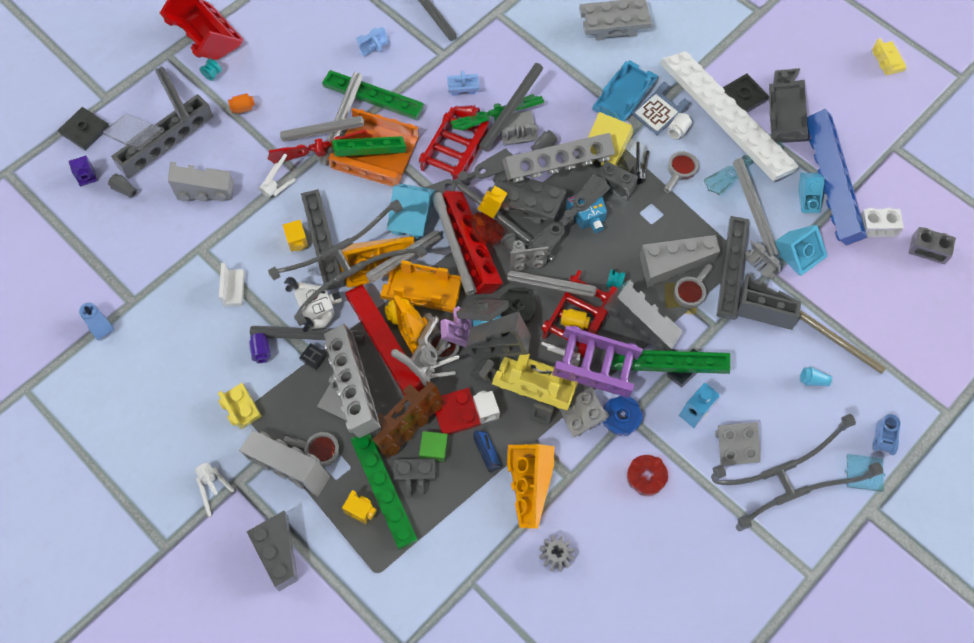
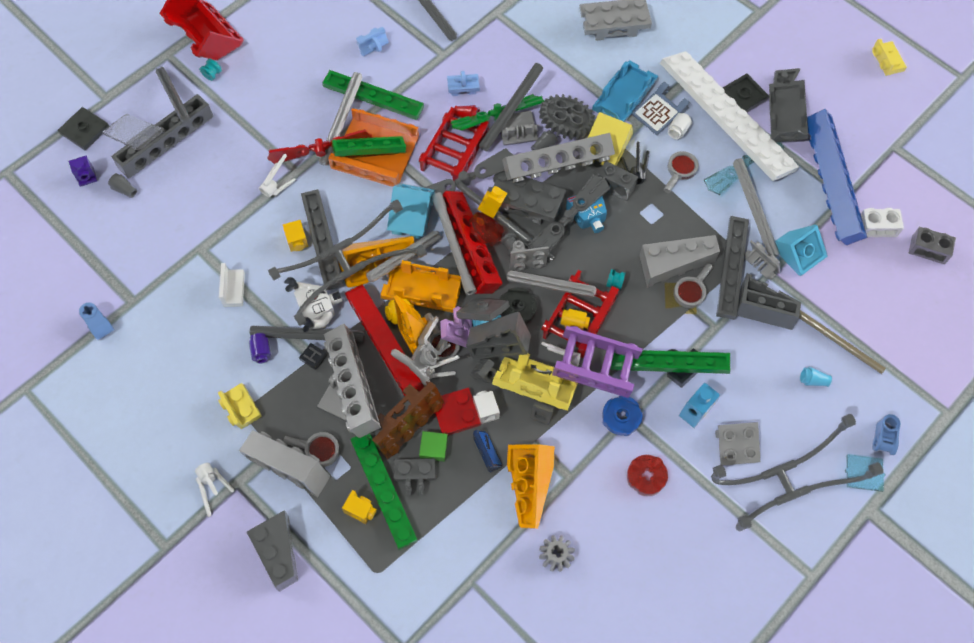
(200, 184): light grey wedge -> none
(241, 103): orange brick -> none
(322, 128): light grey axle -> none
(566, 116): none -> dark grey gear
(584, 413): light grey hinge -> none
(642, 317): wedge -> none
(811, 192): medium azure slope -> none

